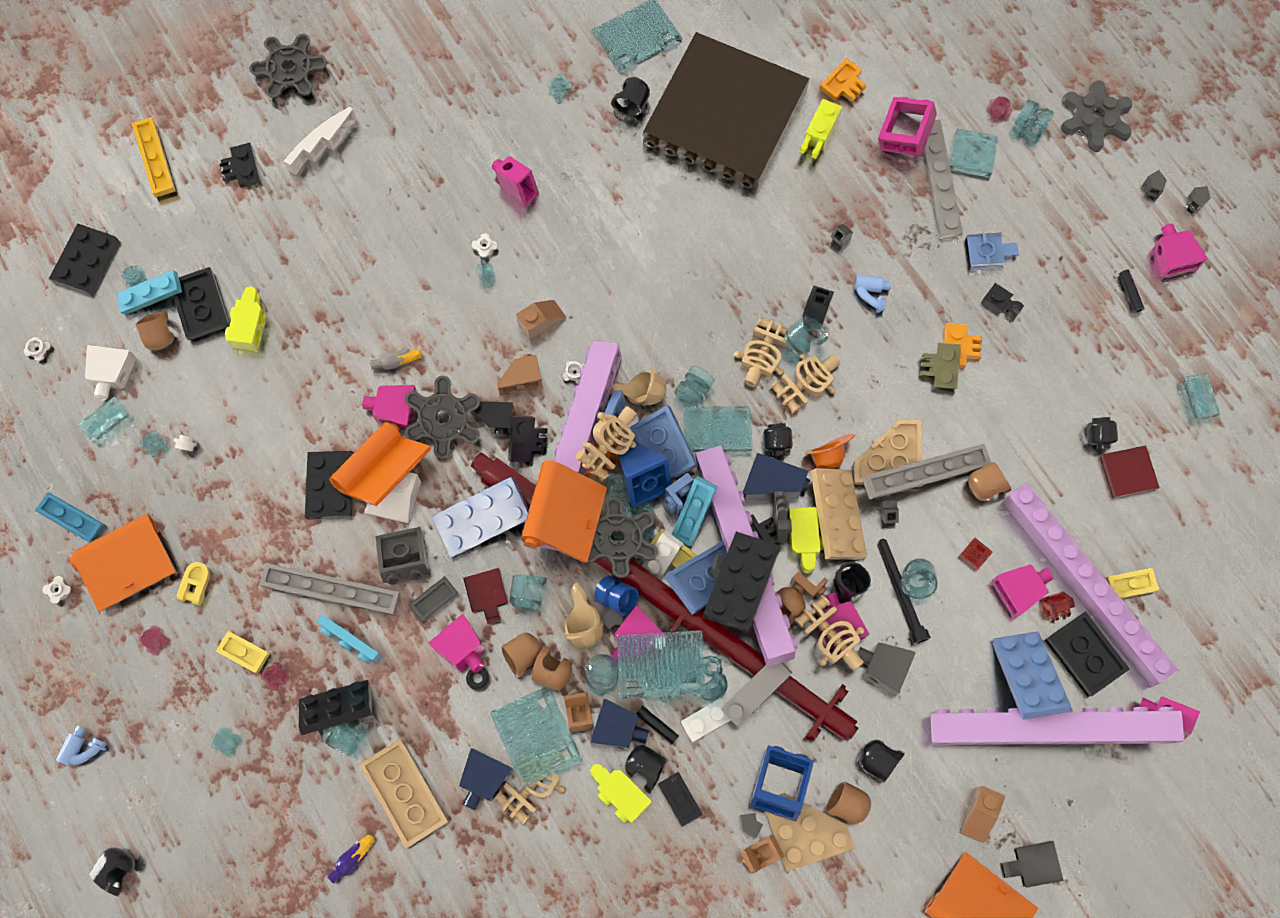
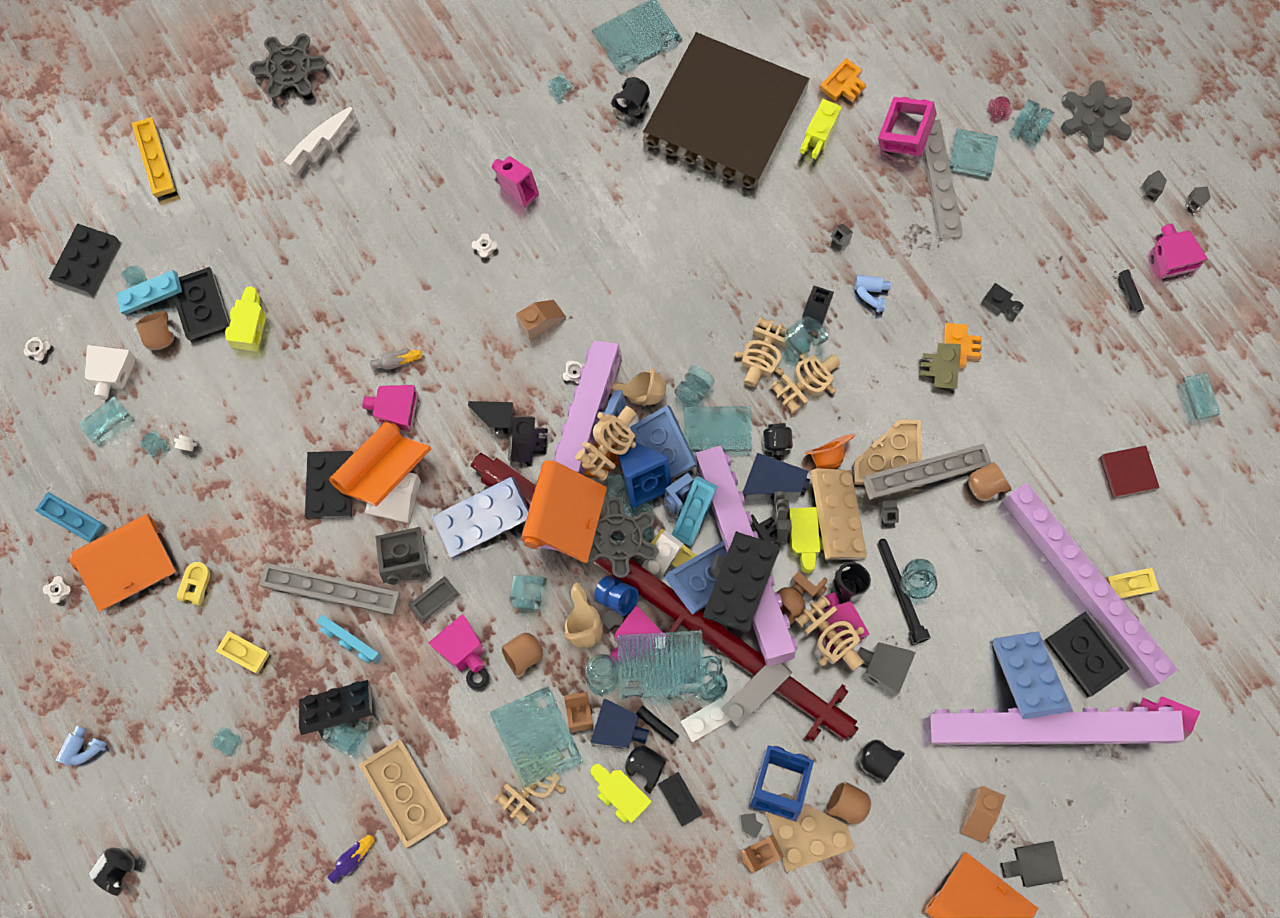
(146, 637): clear pink plate -> none
(240, 166): black hinge -> none
(267, 675): clear pink plate -> none
(428, 423): dark grey plate -> none
(483, 778): dark blue torso -> none
(485, 271): clear light blue plate -> none
(485, 593): dark red piece -> none
(521, 375): medium nougat slope -> none
(551, 672): medium nougat helmet -> none
(976, 553): clear red tile -> none
(988, 251): medium blue piece -> none
(1022, 587): dark pink torso -> none
(1057, 603): clear red tile -> none
(1102, 432): black head -> none

